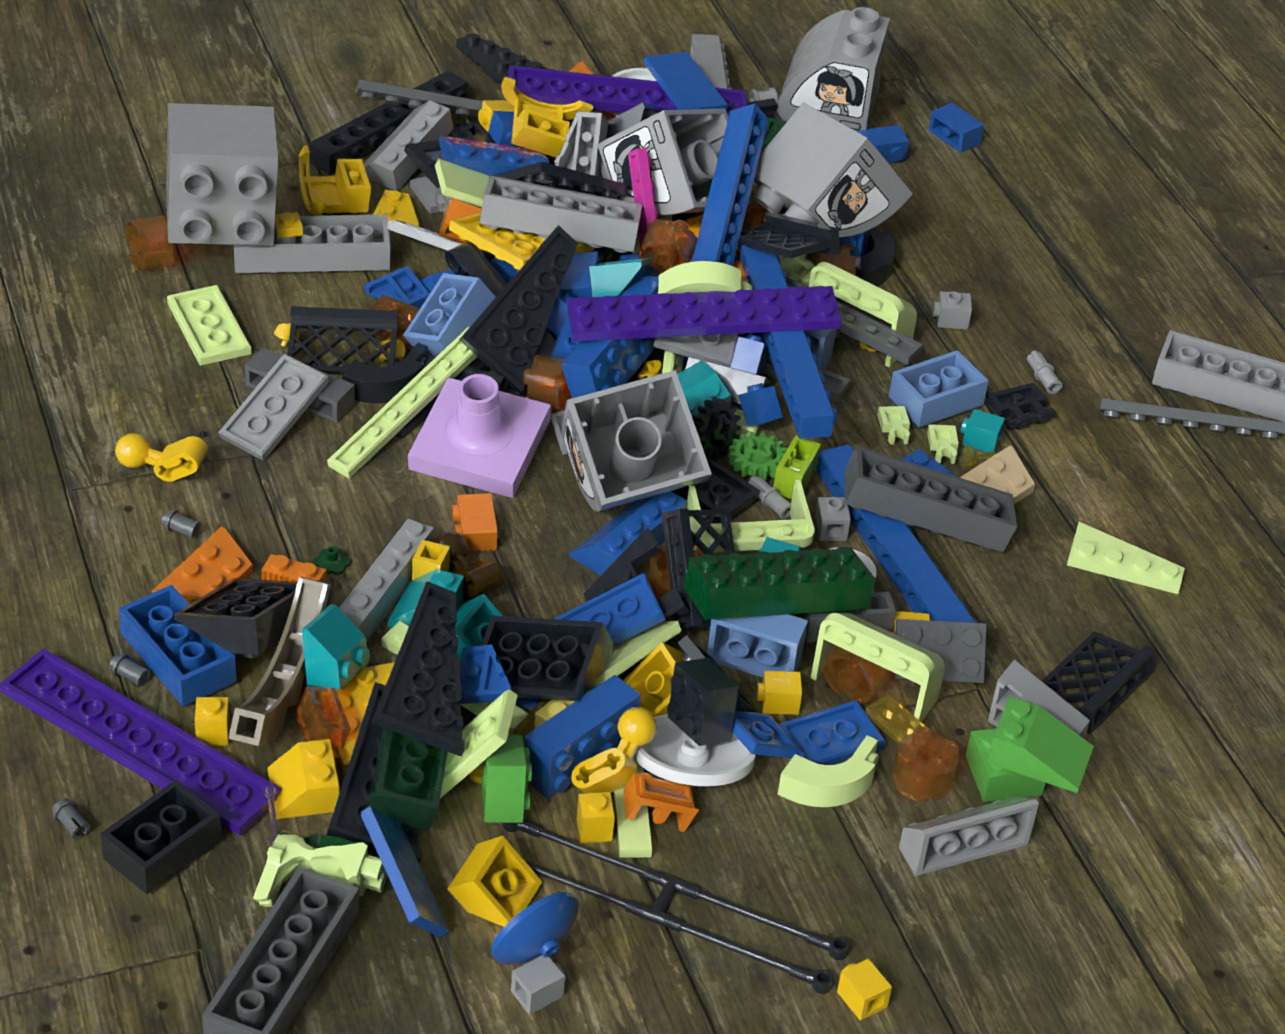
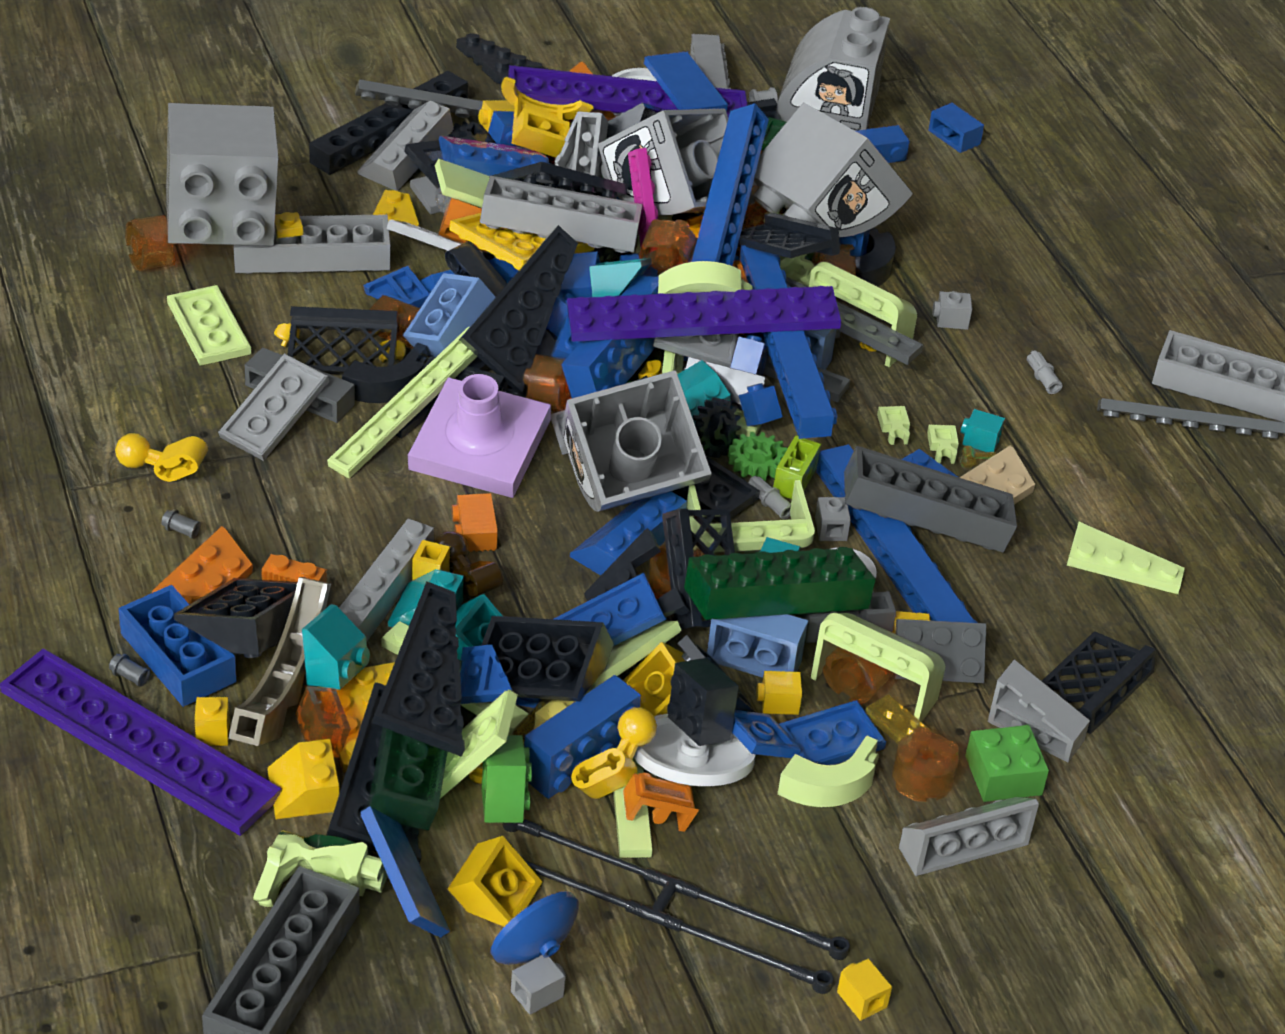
(66, 813): dark grey pin -> none
(161, 836): black brick -> none
(270, 792): clear purple hinge -> none
(332, 560): dark green plant -> none
(341, 193): yellow piece -> none
(595, 817): yellow brick -> none
(938, 388): medium blue brick -> none
(1020, 399): black plate -> none
(1039, 746): bright green slope -> none

